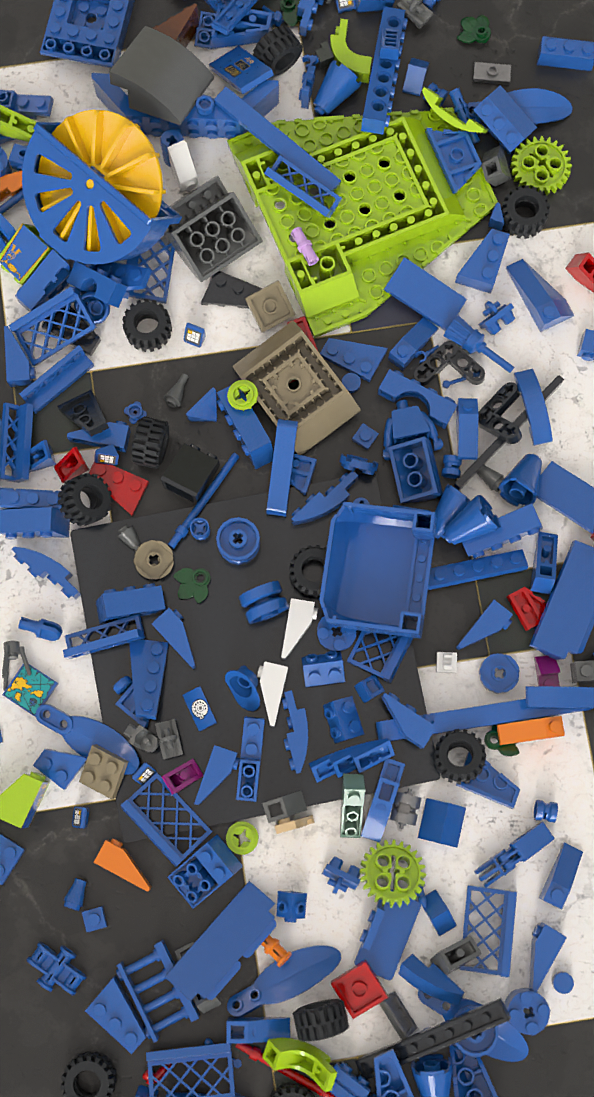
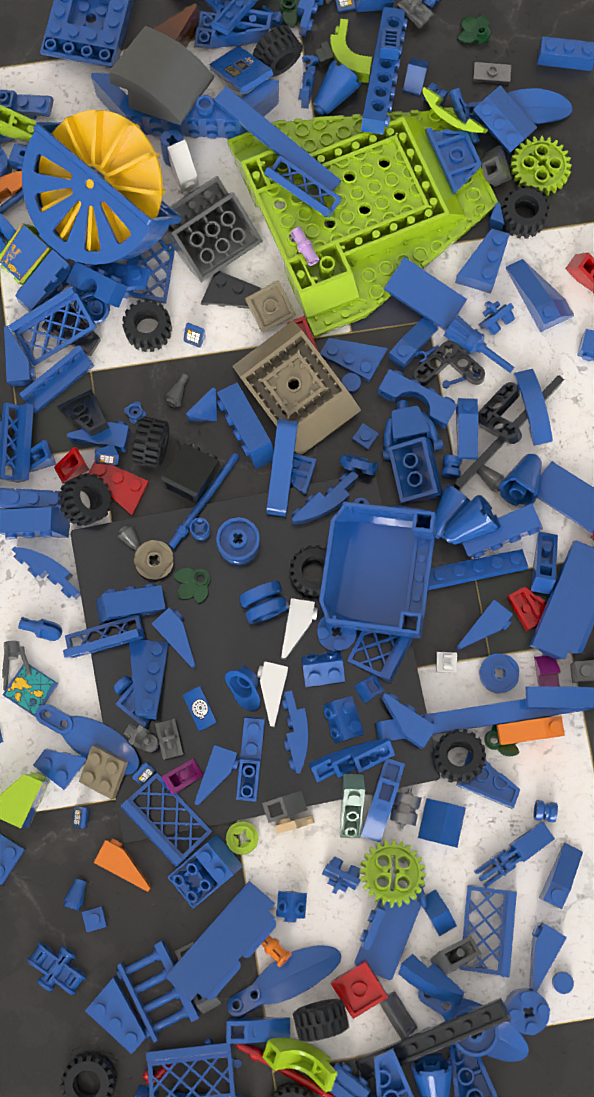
(234, 394): lime gear -> none

